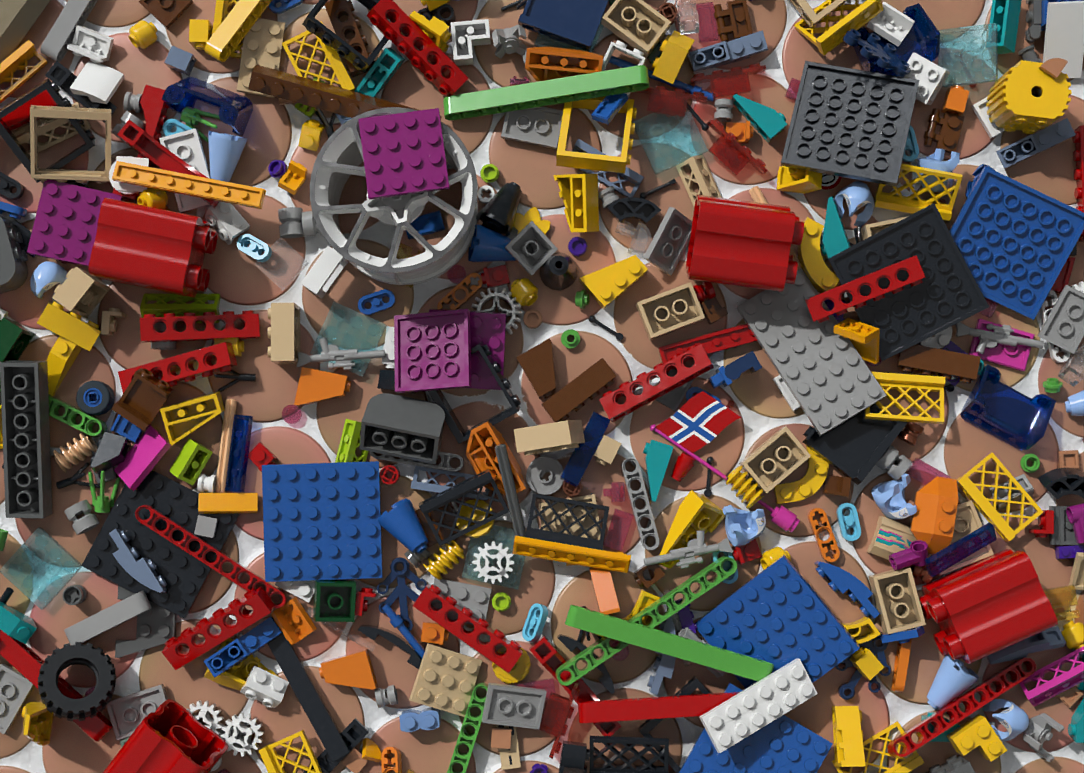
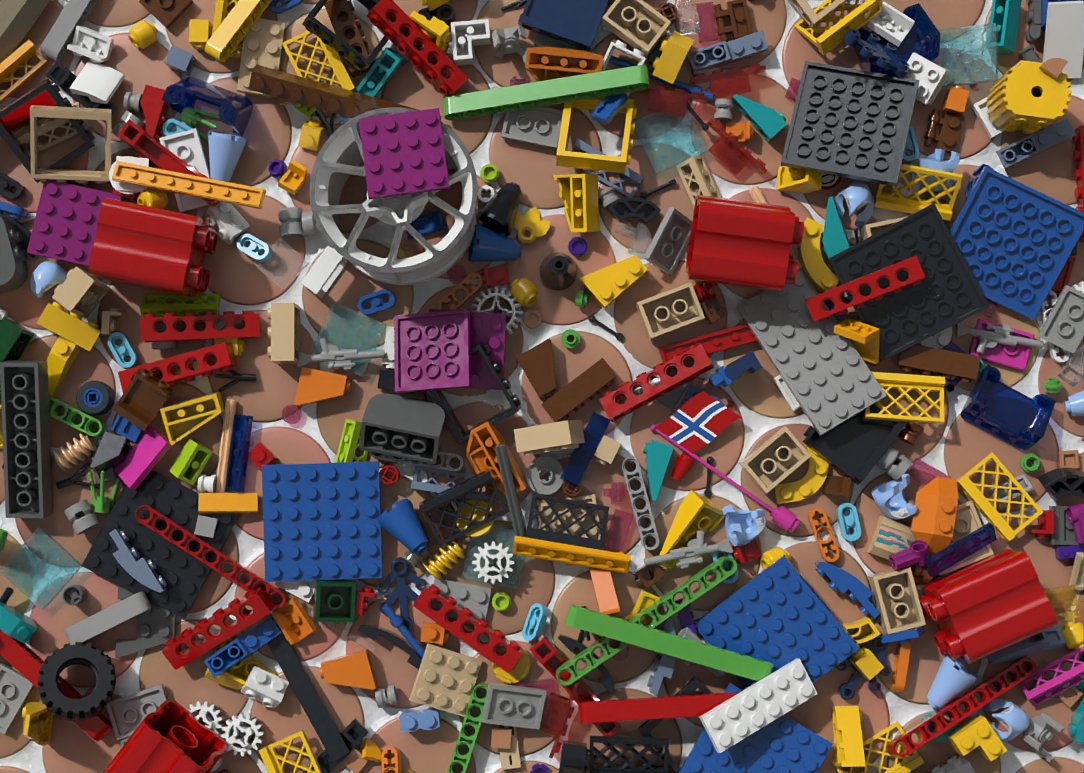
(122, 351): none -> medium azure plate
(531, 248): light grey slope -> none
(744, 487): yellow piece -> none

